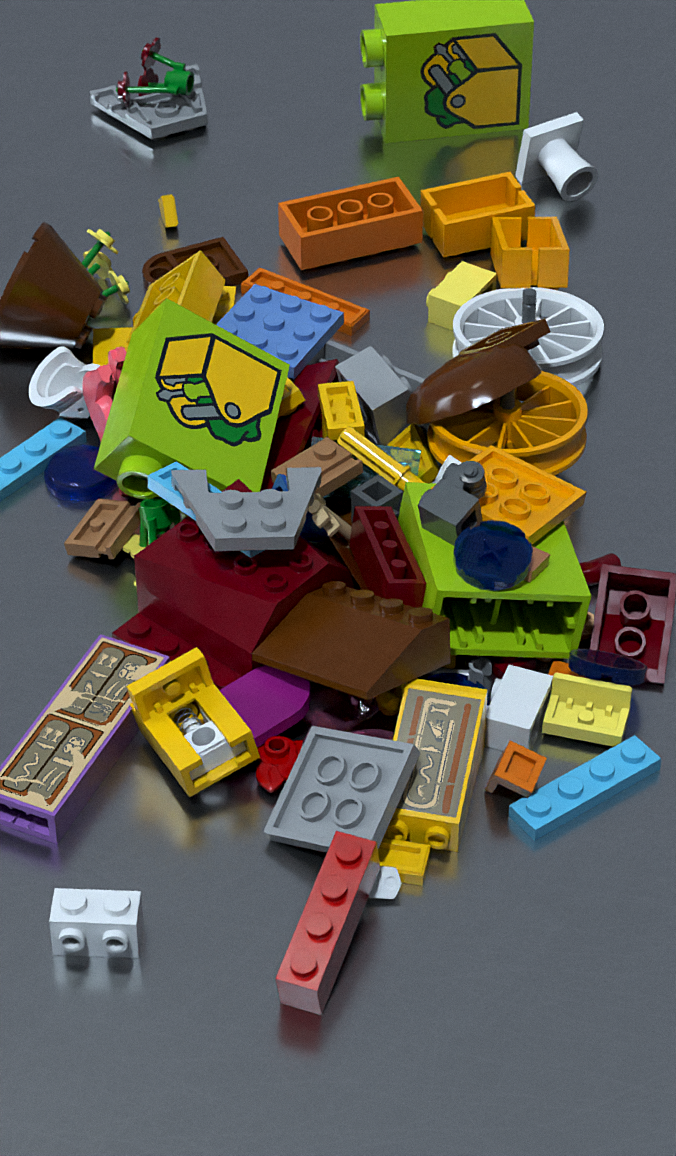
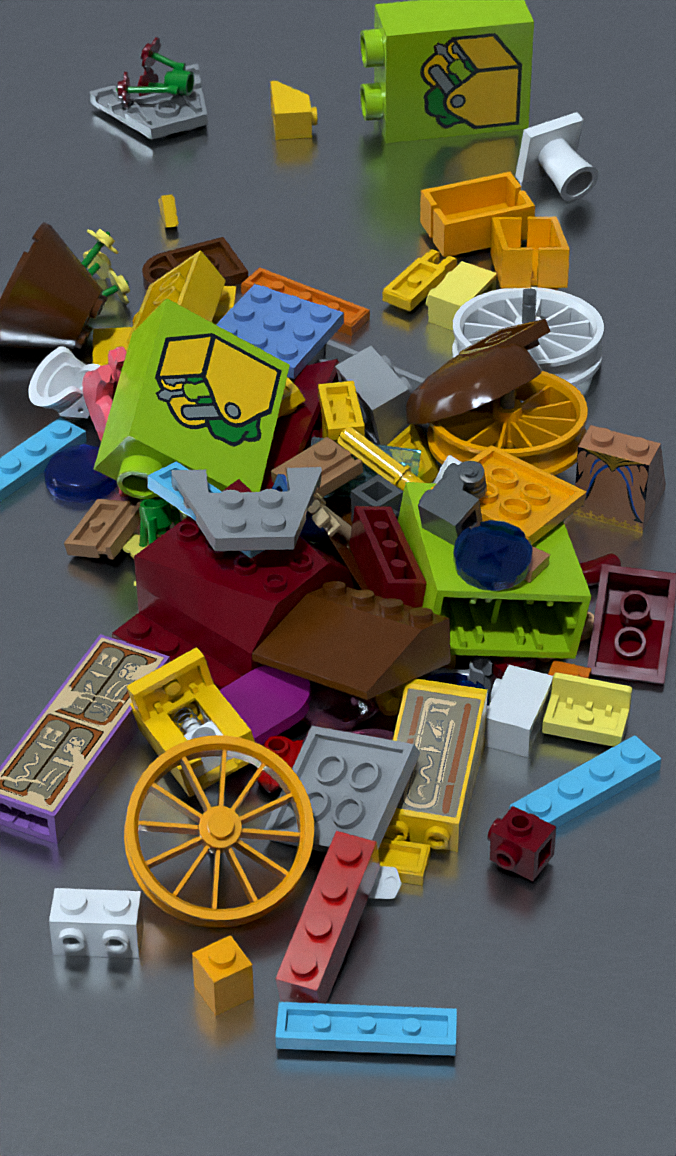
(218, 830): none -> light orange wheel
(223, 975): none -> light orange brick
(291, 112): none -> yellow slope
(350, 223): orange brick -> none
(366, 1028): none -> medium azure plate
(417, 280): none -> yellow hinge
(516, 769): orange panel -> none
(521, 842): none -> dark red brick
(595, 663): clear blue tile -> none
(620, 477): none -> nougat slope

